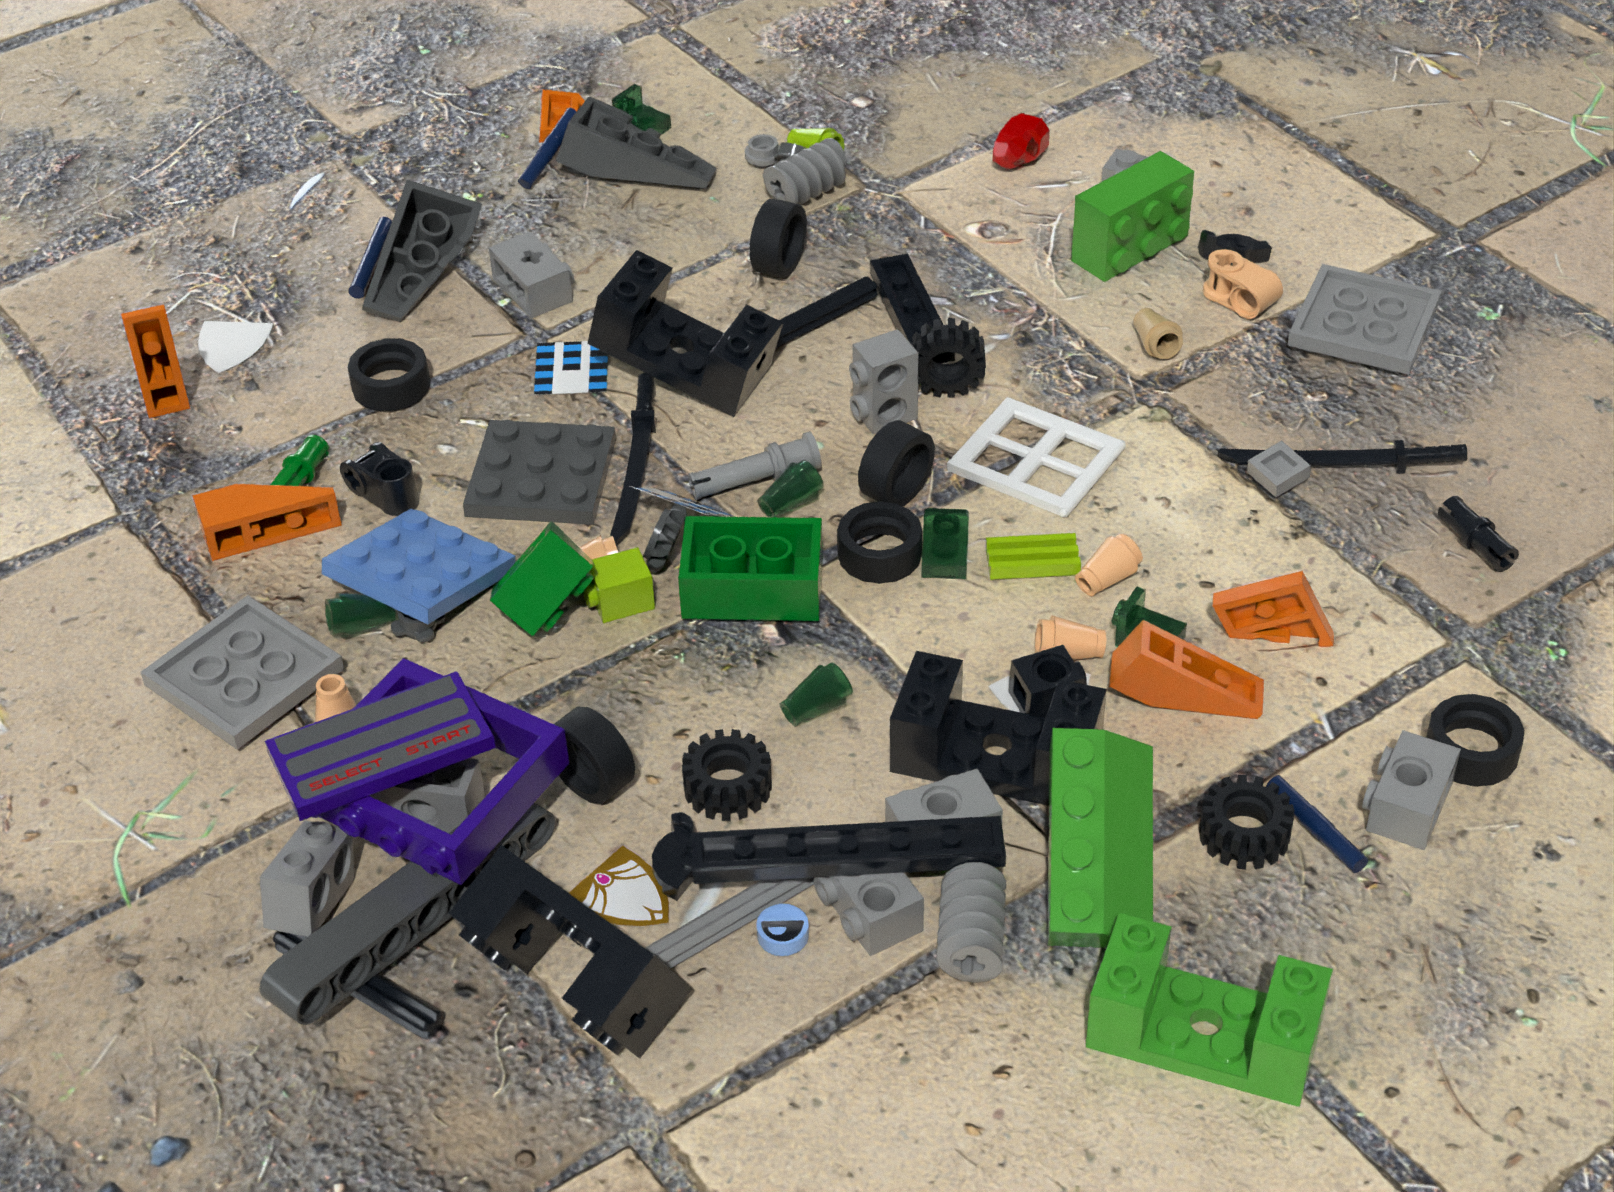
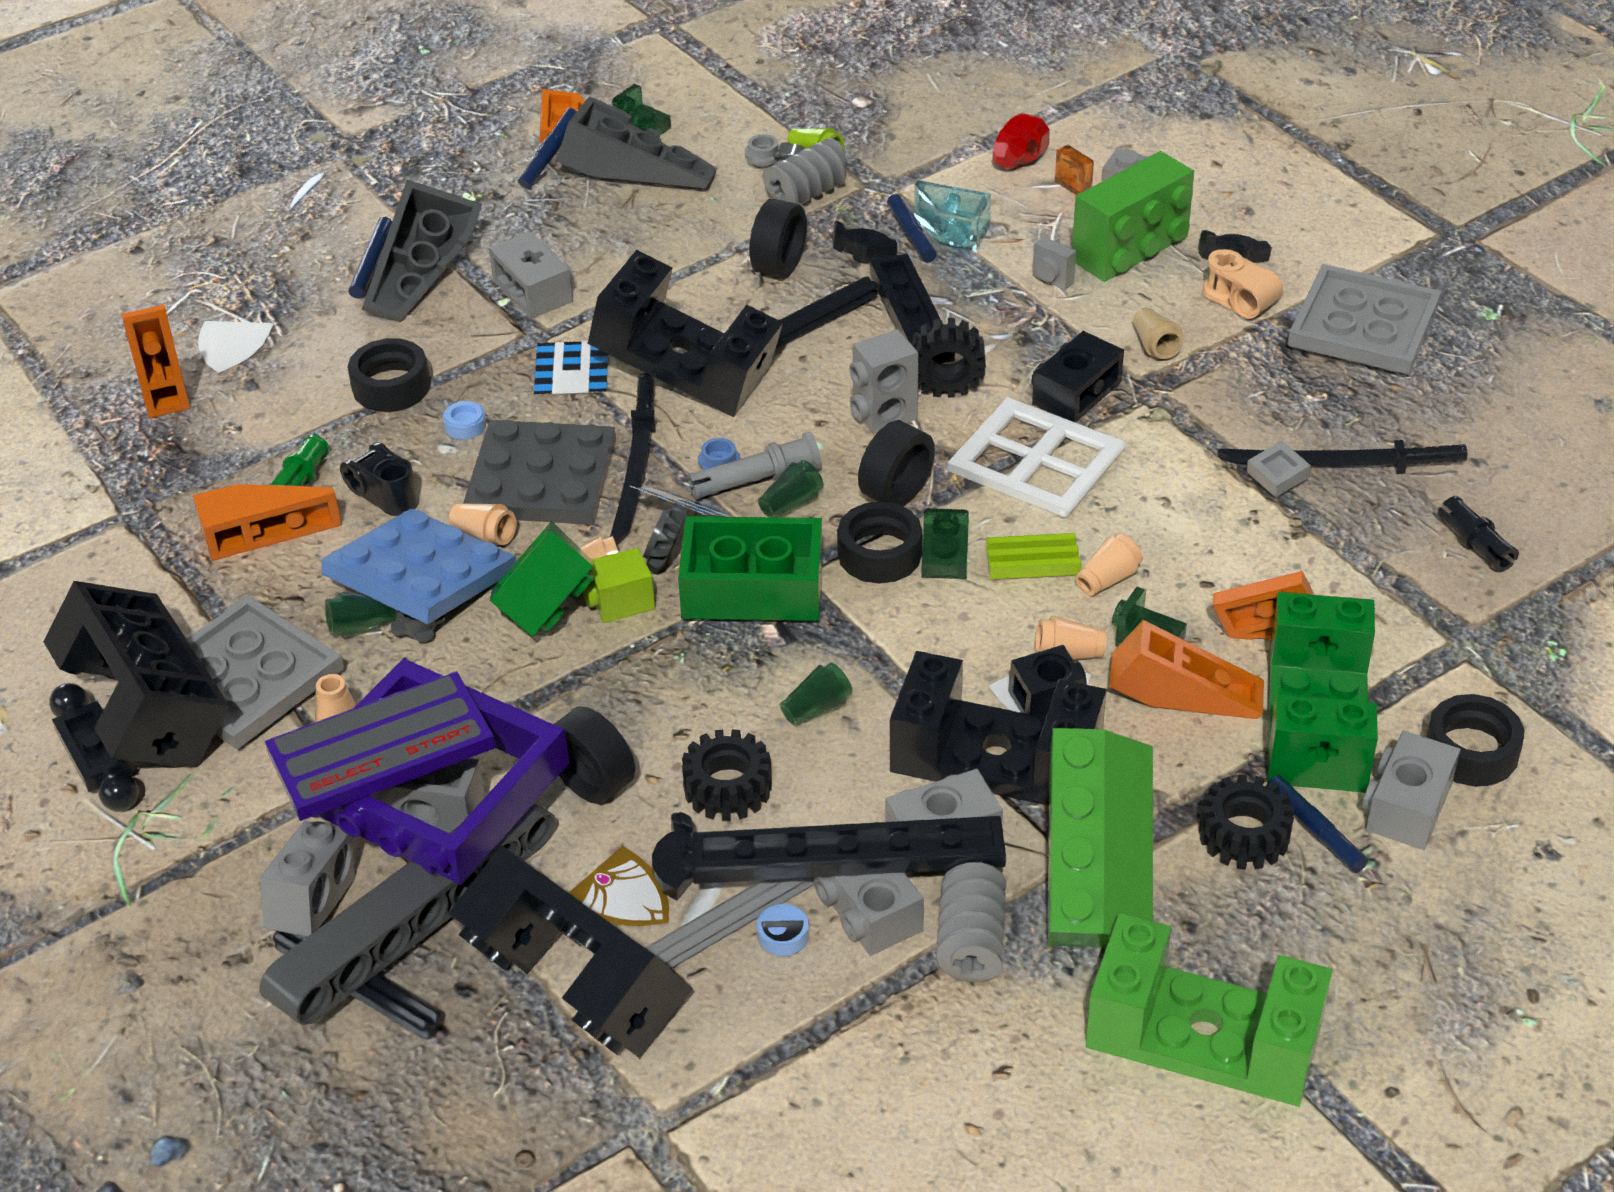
(75, 729): none -> black plate
(163, 696): none -> black plate
(464, 420): none -> light blue tile
(484, 521): none -> light nougat cone
(717, 452): none -> medium blue plate
(863, 242): none -> black piece
(911, 228): none -> dark blue piece
(953, 214): none -> clear light blue slope
(1054, 263): none -> light grey plate
(1073, 170): none -> clear orange plate
(1077, 376): none -> black brick
(1318, 692): none -> green plate

